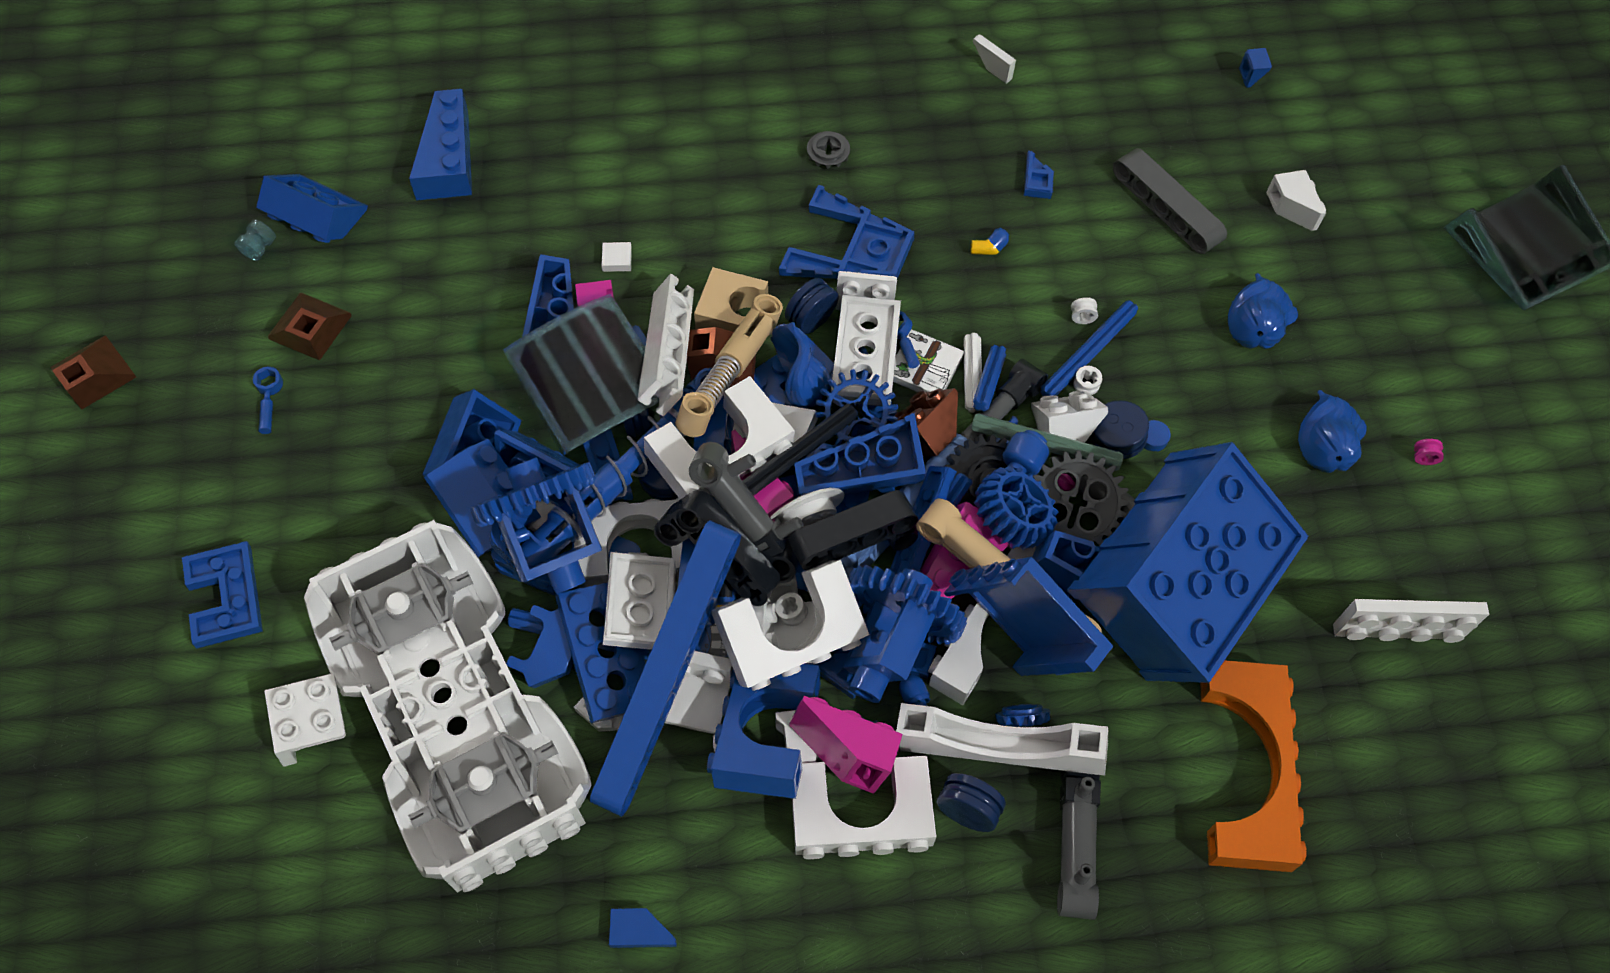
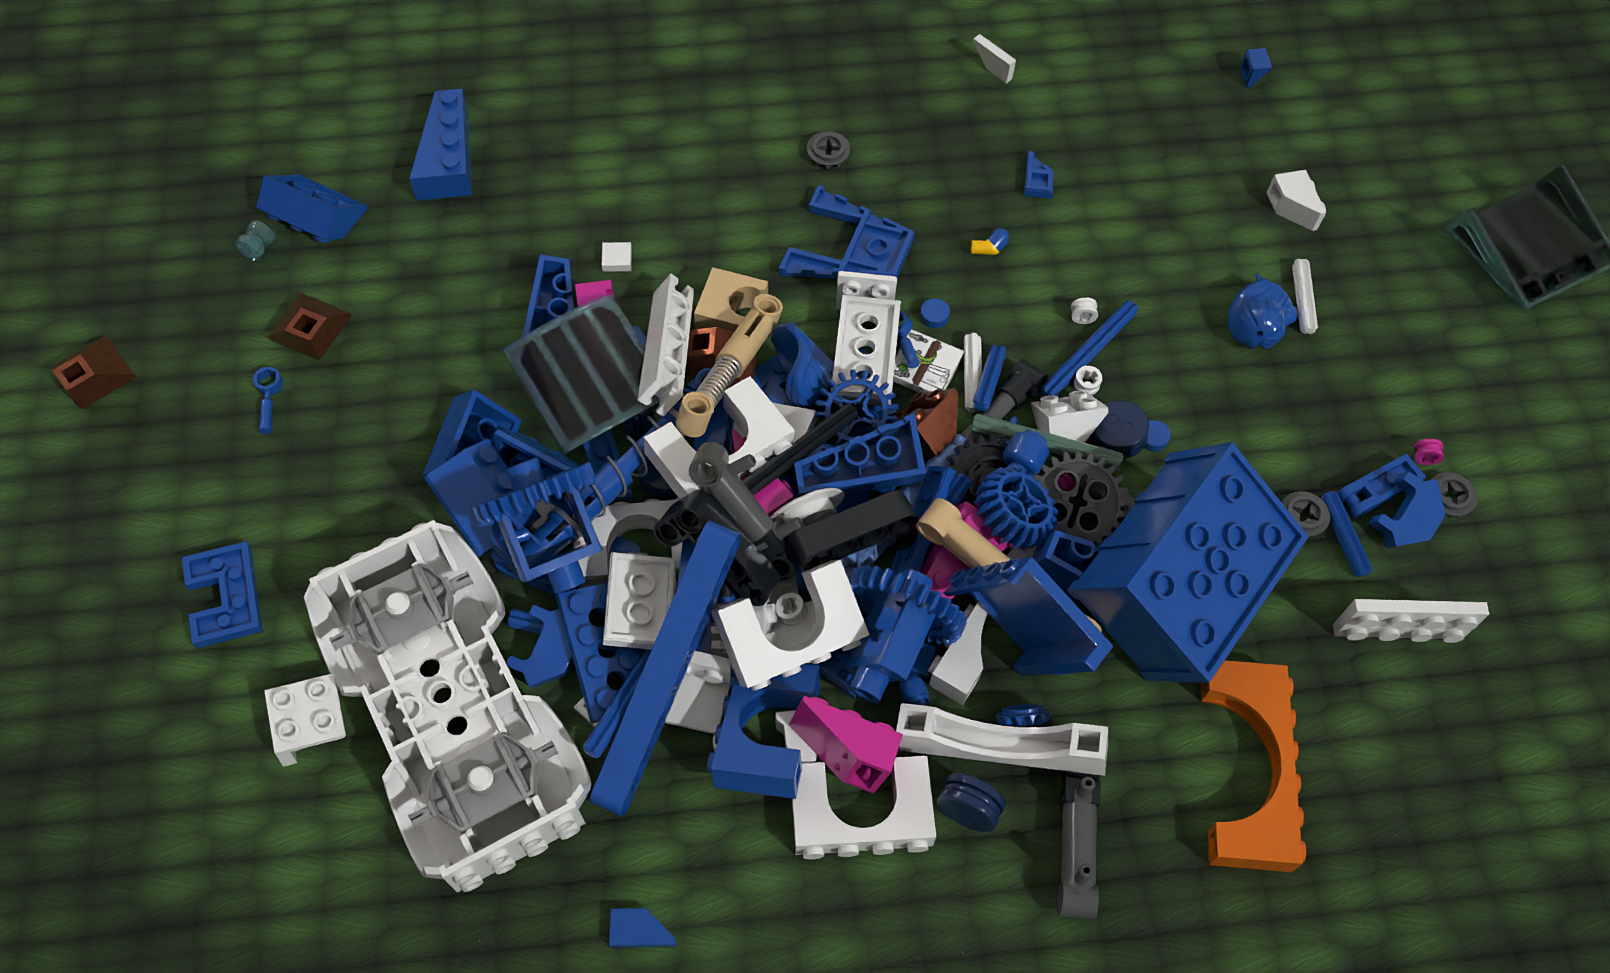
(615, 712): none -> blue axle
(811, 305): dark blue head -> none
(935, 313): none -> blue tile
(1170, 201): dark grey beam -> none
(1304, 296): none -> white axle
(1318, 512): none -> dark grey gear
(1331, 431): blue piece -> none
(1347, 535): none -> blue axle
(1378, 486): none -> blue plate
(1416, 517): none -> blue piece
(1460, 487): none -> dark grey gear

